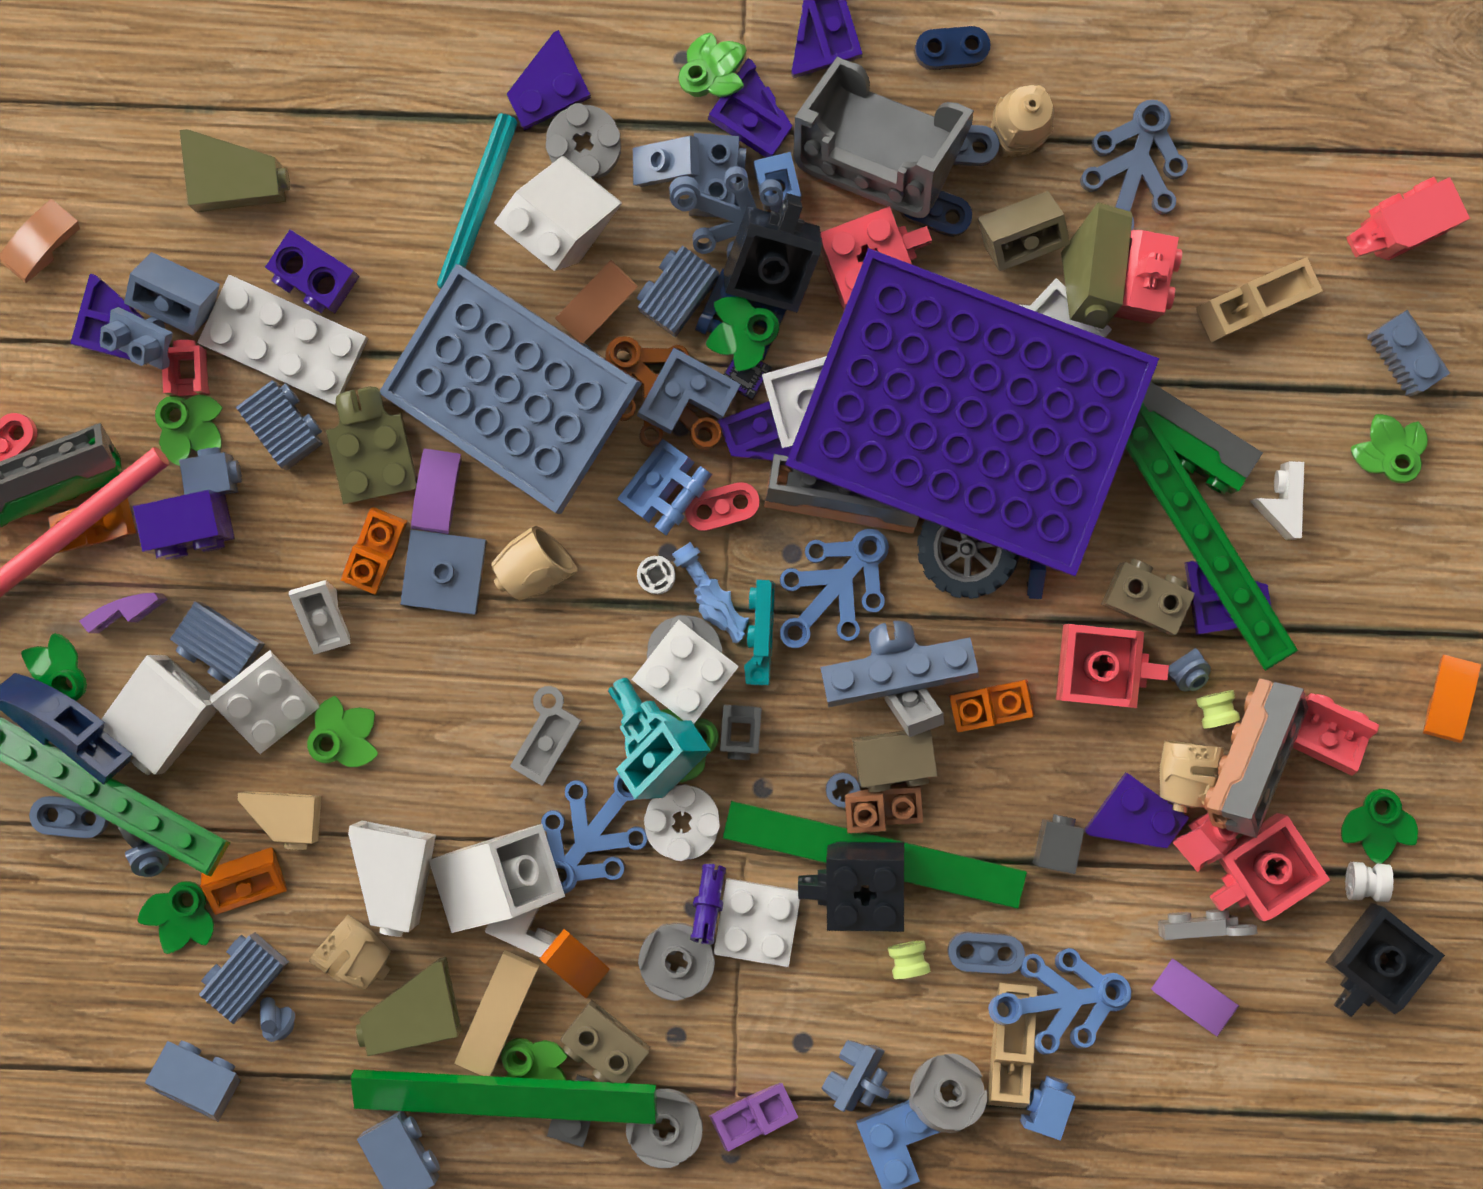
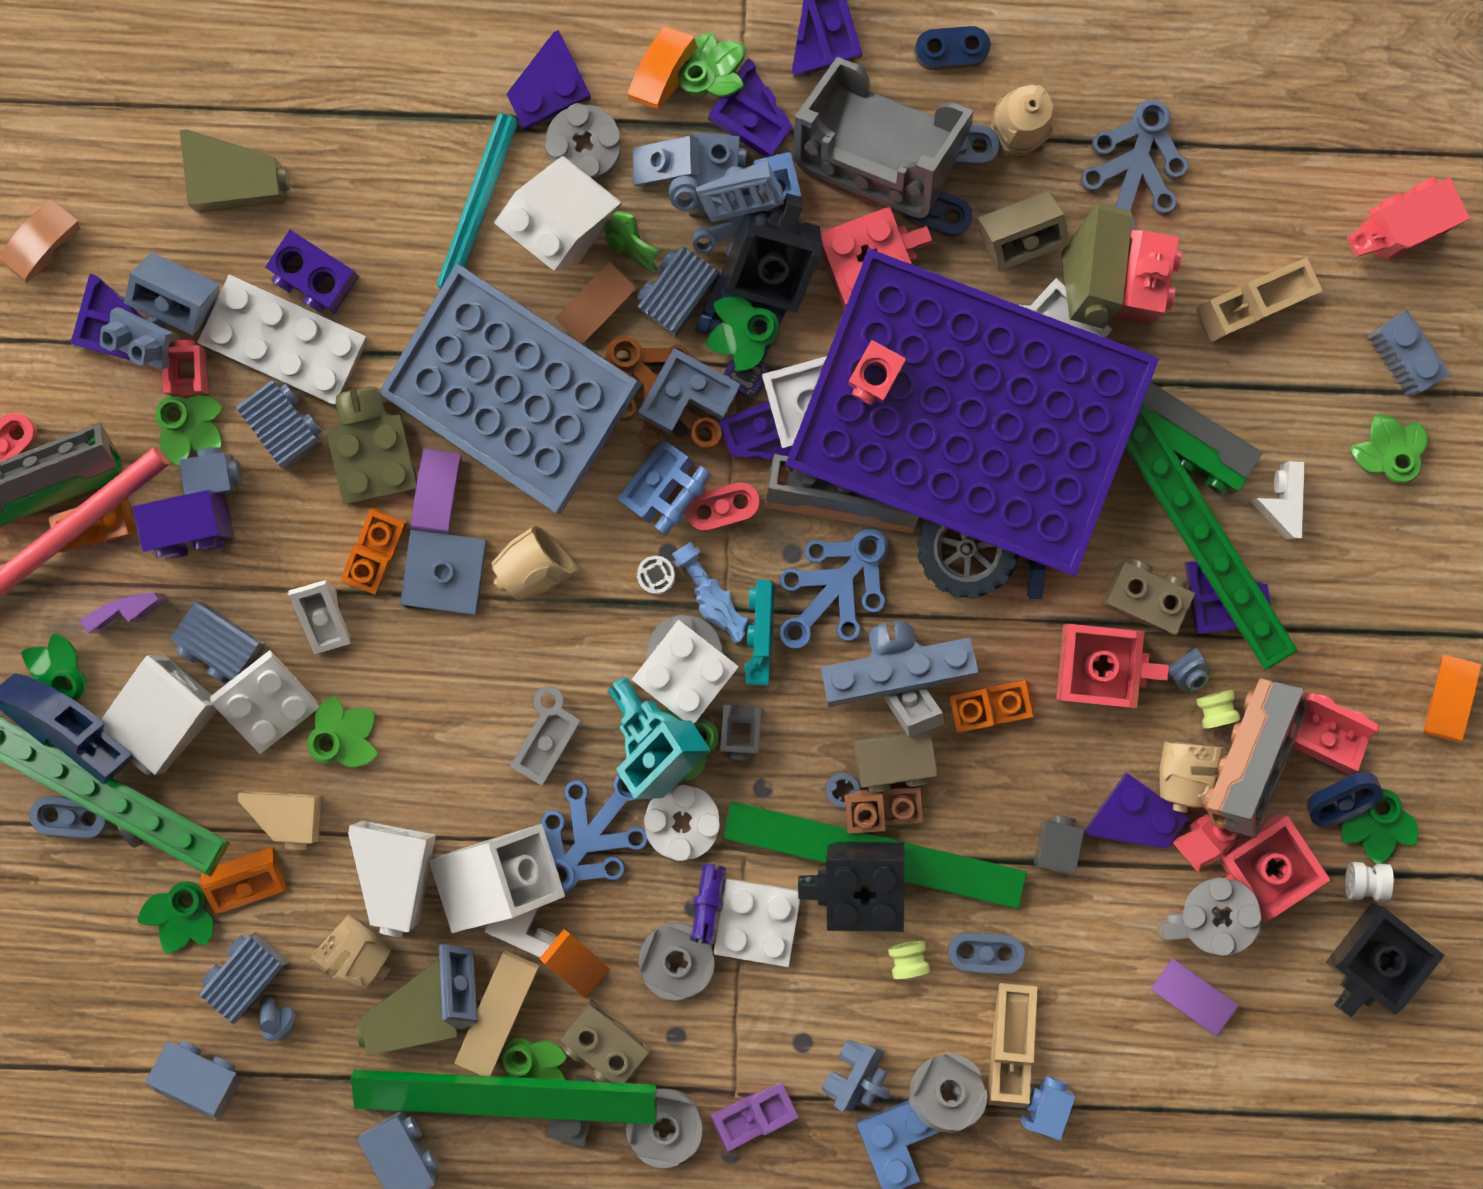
(147, 860): sand blue plate -> none
(457, 986): none -> sand blue slope
(624, 237): none -> bright green plate
(658, 70): none -> orange slope
(748, 178): none -> sand blue slope
(876, 356): none -> coral brick
(1066, 999): medium blue plant -> none
(1222, 894): none -> light grey plate
(1344, 799): none -> dark blue plate

